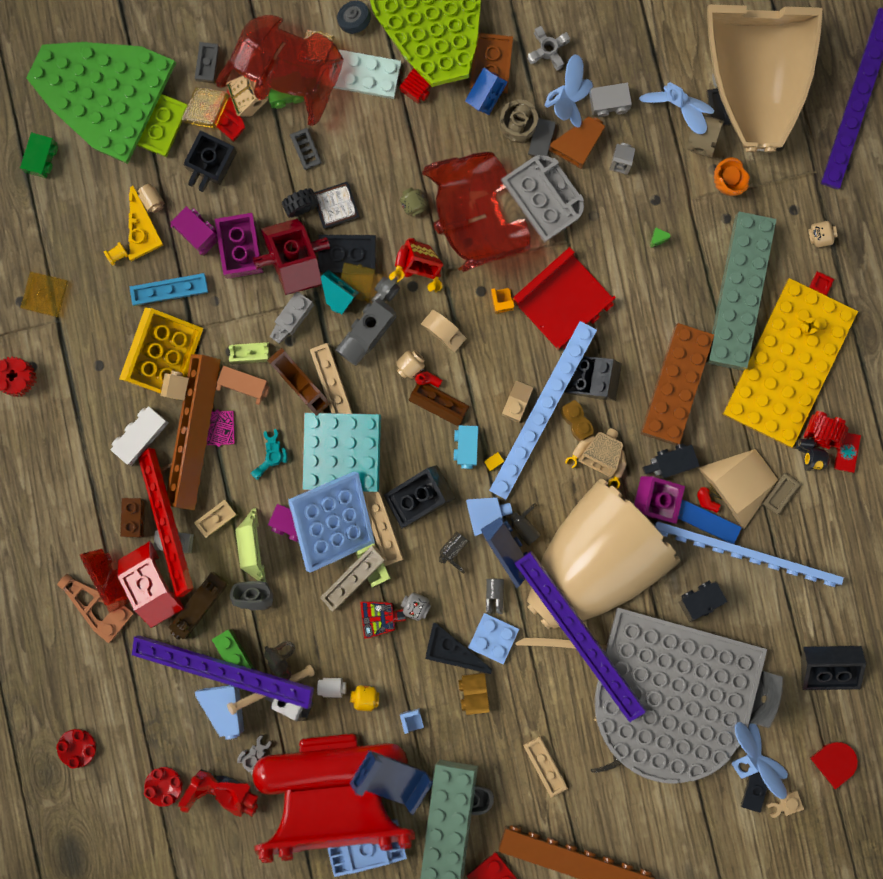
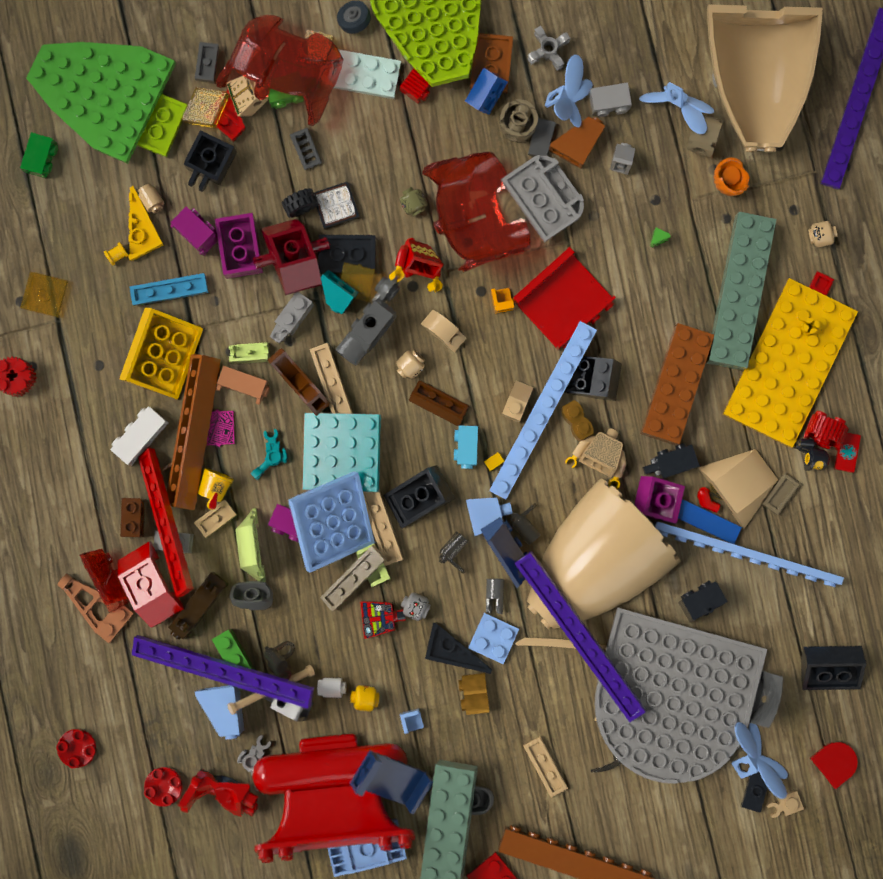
(174, 385): tan brick -> none
(214, 486): none -> yellow hat
(428, 378): red arm -> none
(719, 110): black tile -> none

